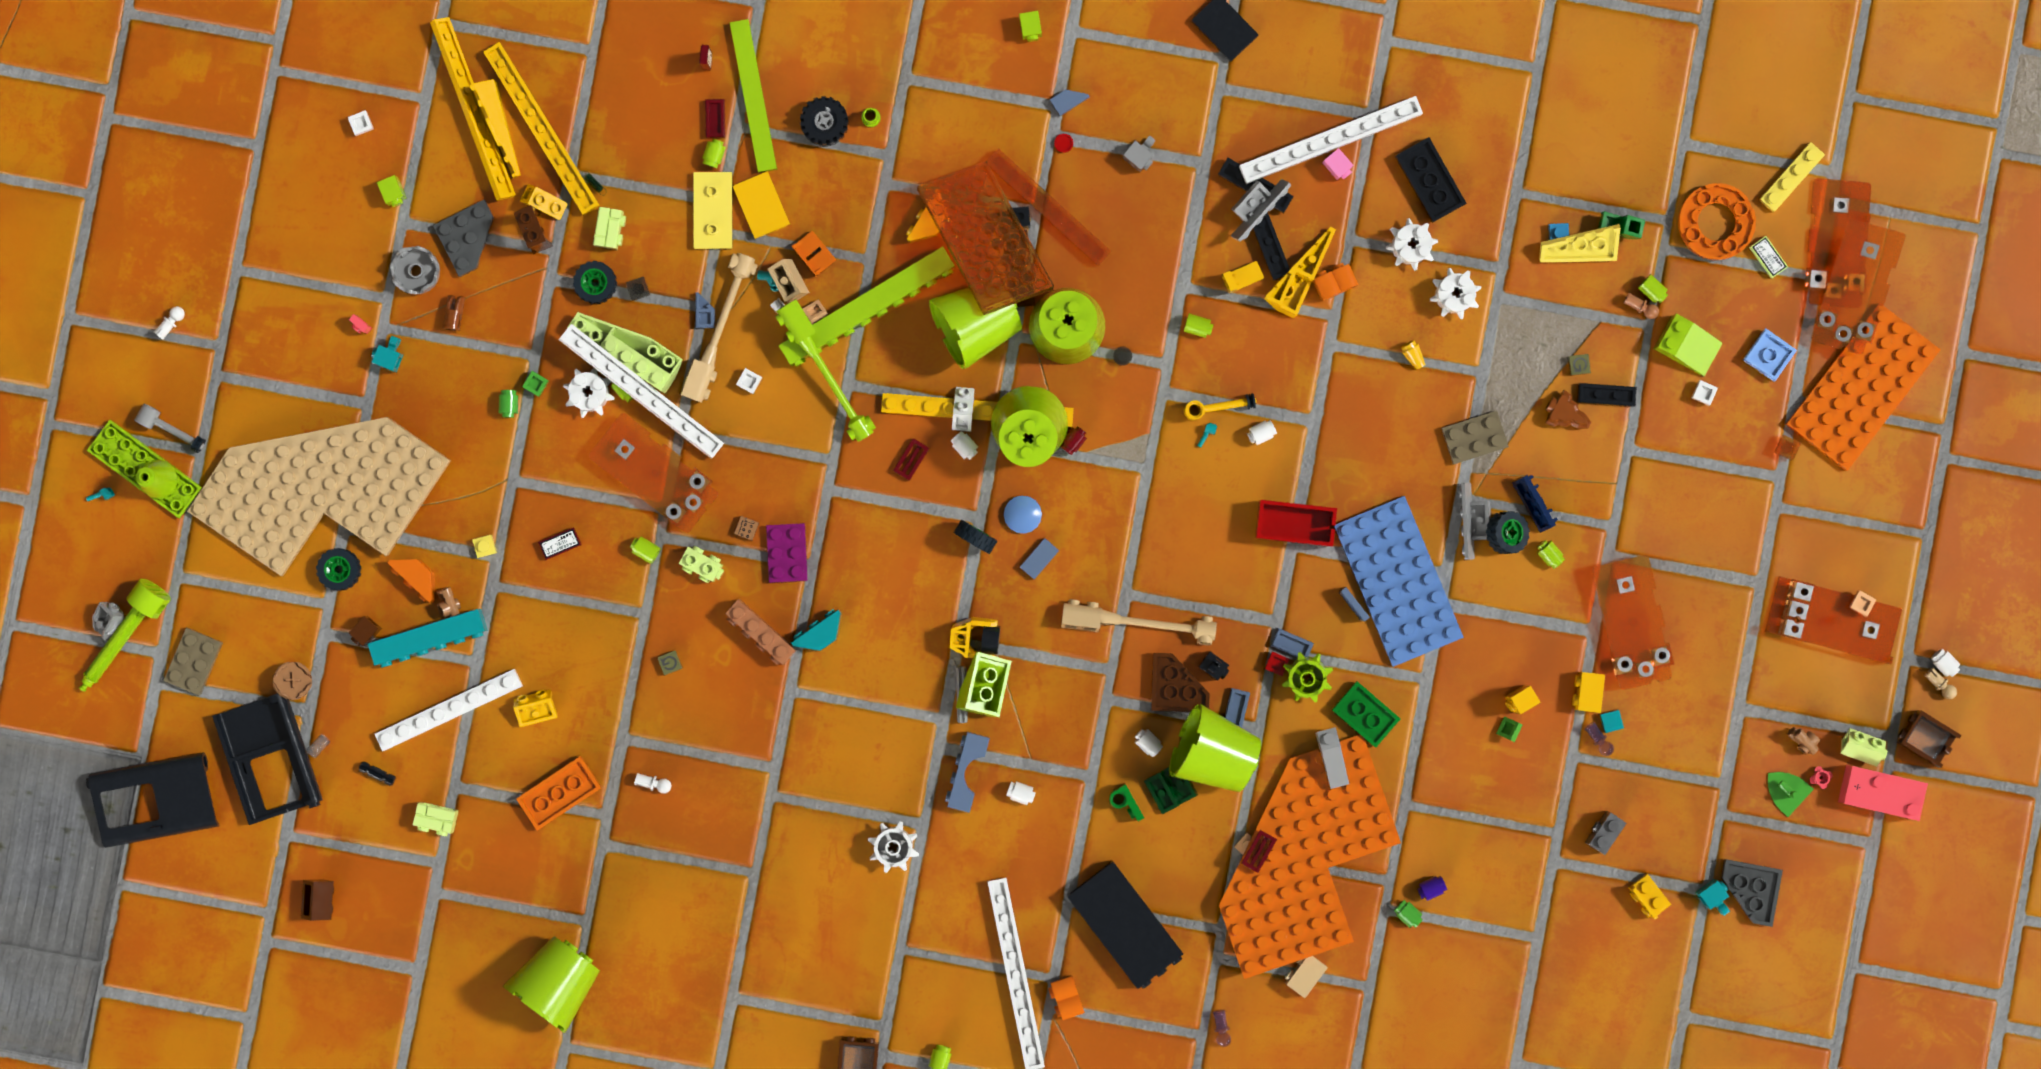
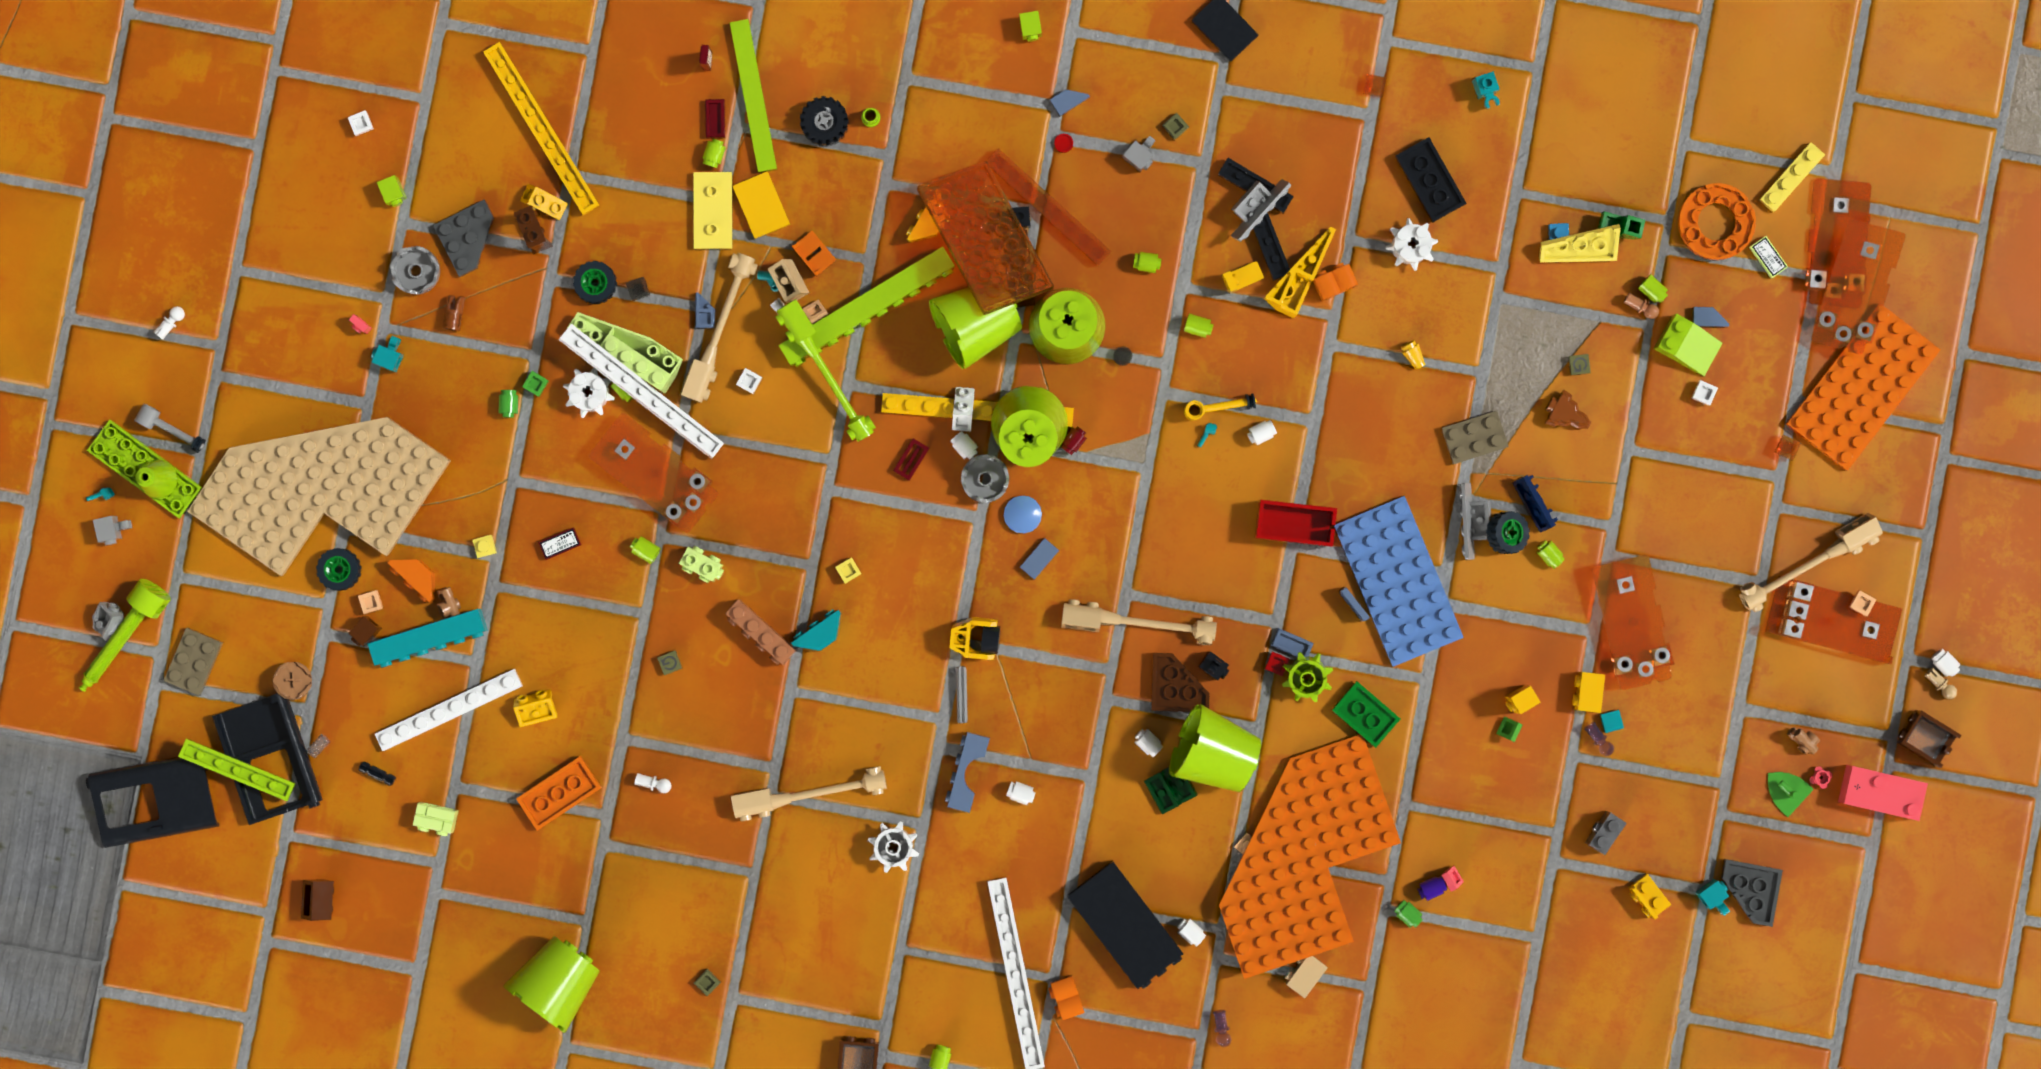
(109, 529): none -> light grey brick
(236, 769): none -> lime plate
(370, 602): none -> light nougat plate
(476, 121): yellow plate -> none
(491, 105): yellow wedge -> none
(593, 182): clear green piece -> none
(608, 228): yellowish green brick -> none
(707, 982): none -> olive tile
(746, 528): medium nougat tile -> none
(764, 802): none -> tan bar
(787, 553): magenta plate -> none
(848, 570): none -> light yellow plate
(971, 478): none -> light grey plate
(975, 536): black wheel -> none
(984, 685): lime slope -> none
(1134, 810): green plate -> none
(1147, 262): none -> lime brick
(1175, 126): none -> olive tile
(1191, 932): none -> white brick
(1237, 706): sand blue tile -> none
(1266, 837): dark red tile -> none
(1330, 140): white plate -> none
(1332, 757): light grey slope -> none
(1338, 165): bright pink brick -> none
(1374, 85): none -> clear orange plate
(1450, 303): white brick -> none
(1452, 878): none -> coral plate
(1486, 86): none -> teal brick
(1606, 394): black tile -> none
(1708, 317): none -> sand blue tile
(1769, 355): light blue plate -> none
(1850, 539): none -> tan bar
(1863, 747): yellowish green brick -> none

